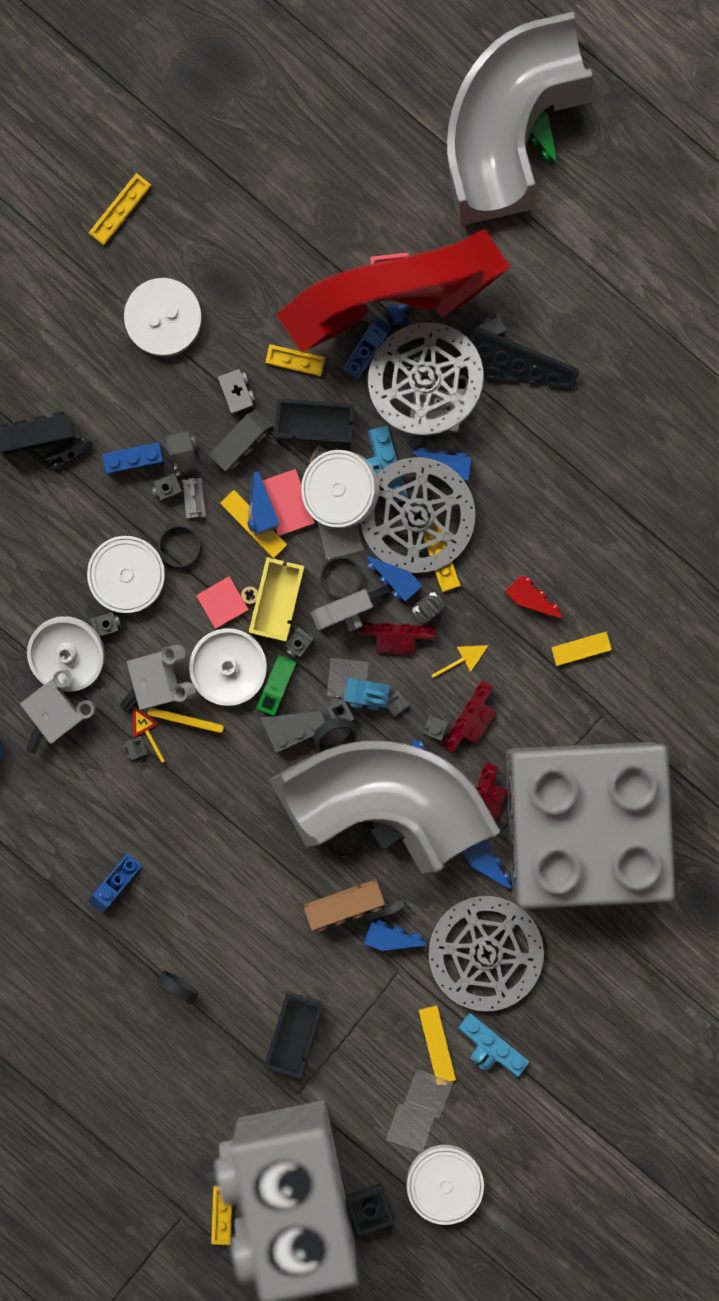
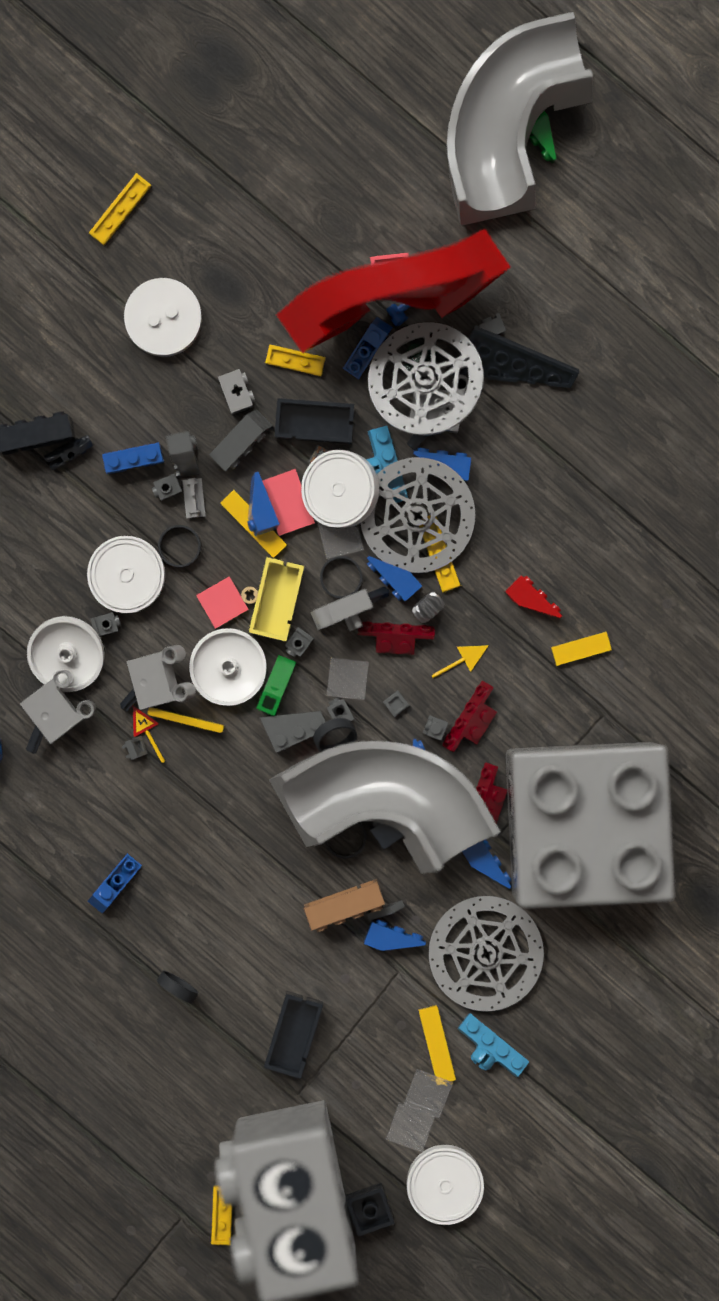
(367, 693): dark azure brick -> none

